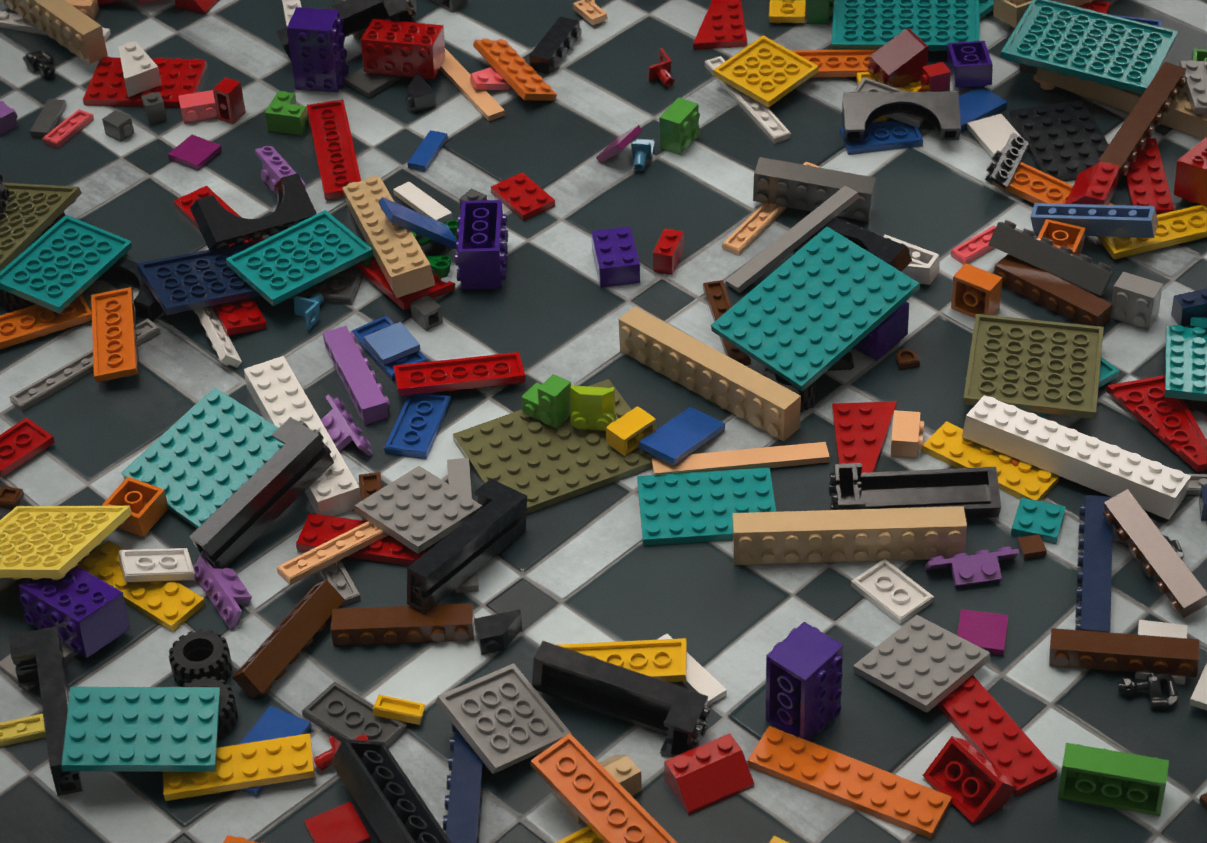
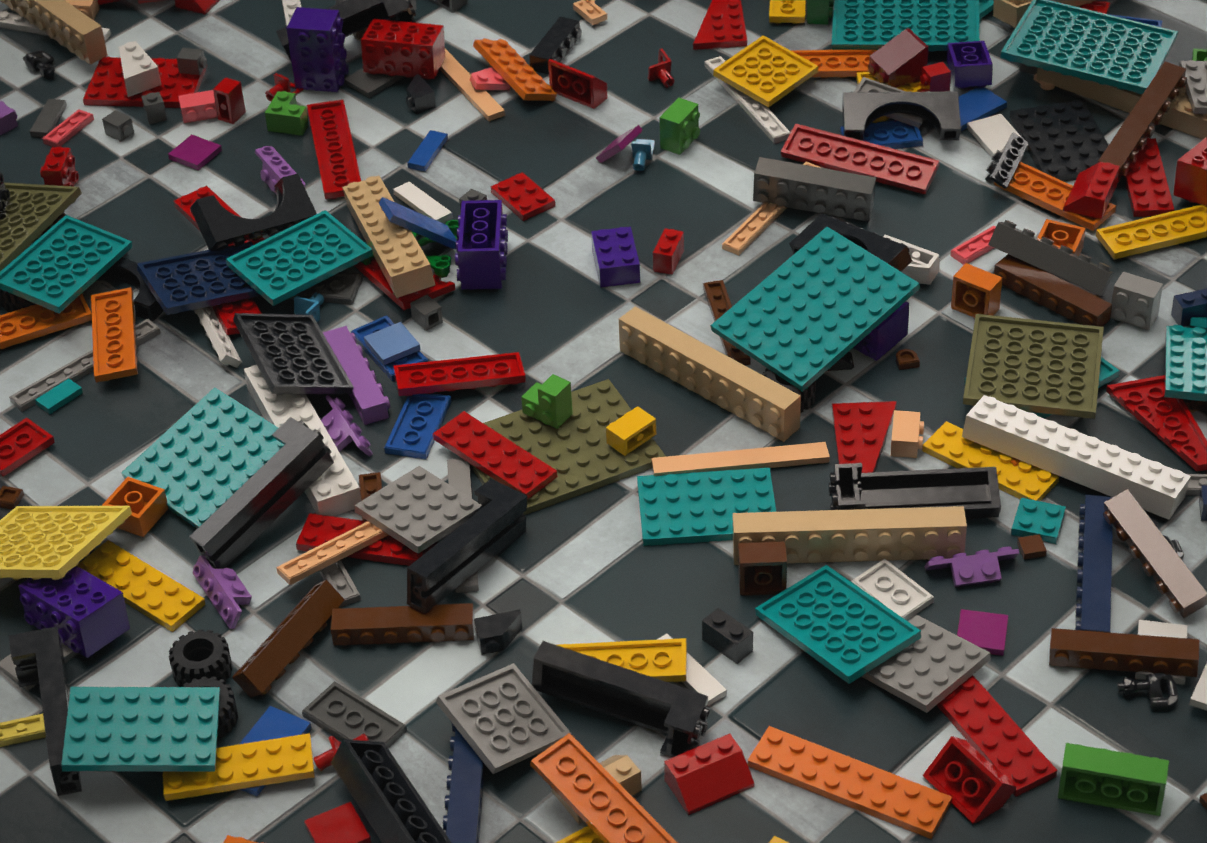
(59, 168): none -> red brick
(59, 396): none -> teal tile
(156, 565): white tile -> none
(191, 61): none -> dark grey brick
(281, 84): none -> red bracket
(293, 354): none -> black plate
(399, 709): yellow tile -> none
(495, 454): none -> red plate
(576, 84): none -> red slope
(592, 407): lime slope -> none
(681, 435): blue tile -> none
(727, 635): none -> black brick
(762, 568): none -> reddish brown brick
(792, 239): light grey tile -> none
(804, 682): dark purple brick -> none
(838, 623): none -> teal plate
(861, 158): none -> red plate
(1099, 219): medium blue brick -> none

